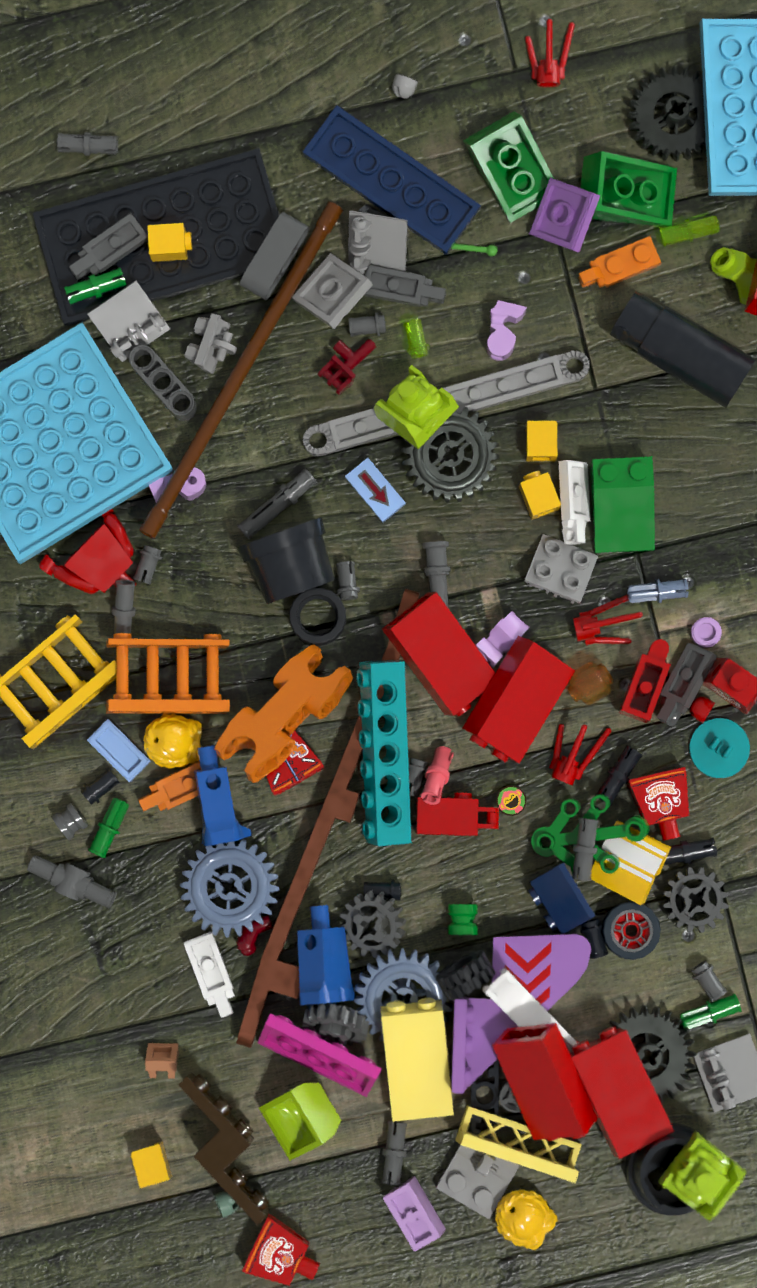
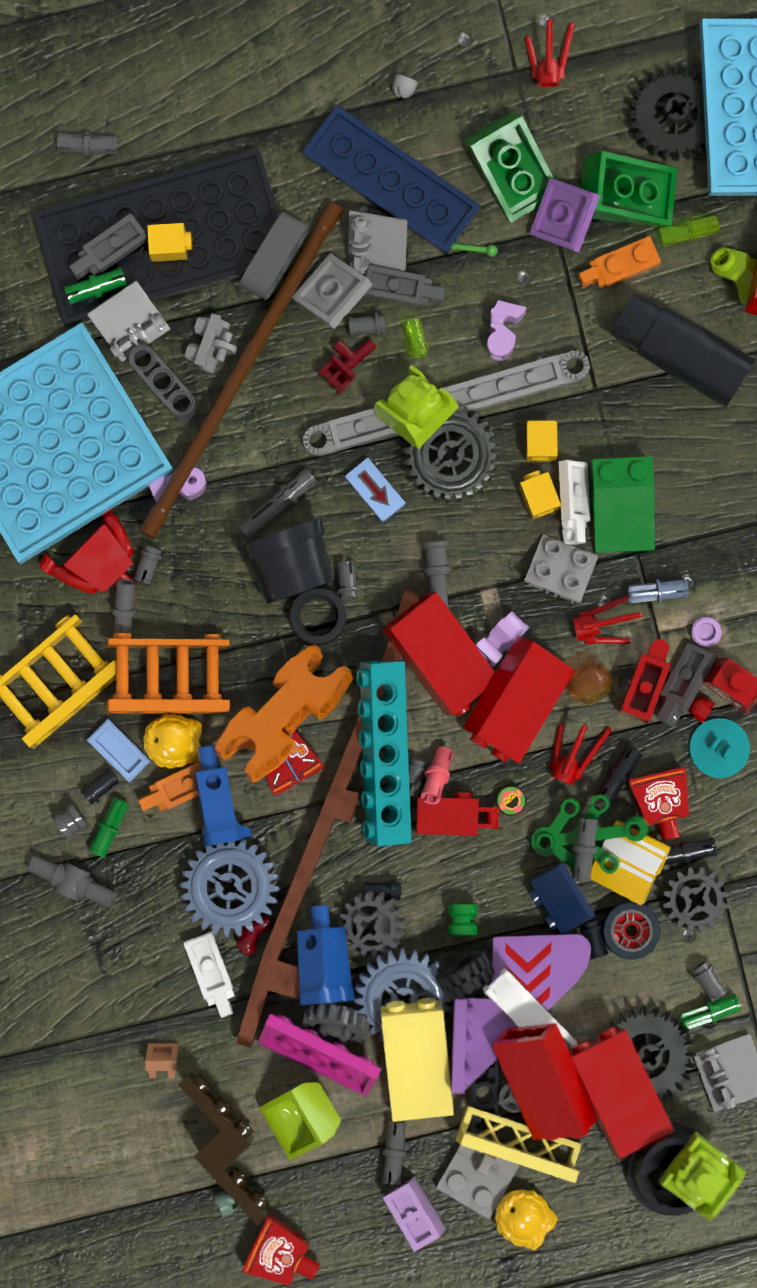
(151, 1165): yellow panel -> none

